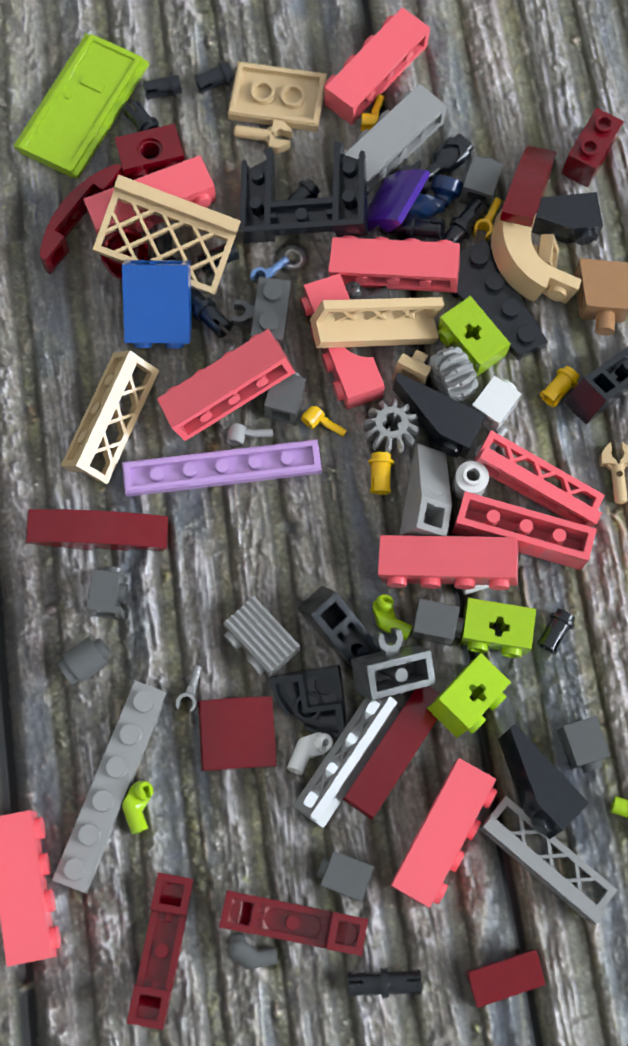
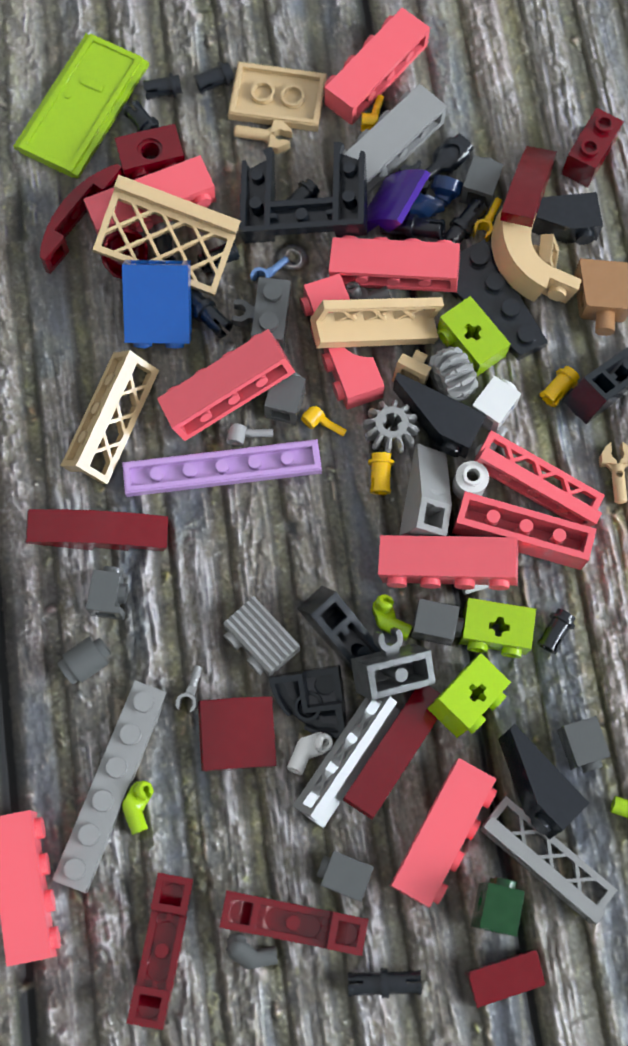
(498, 906): none -> dark green brick

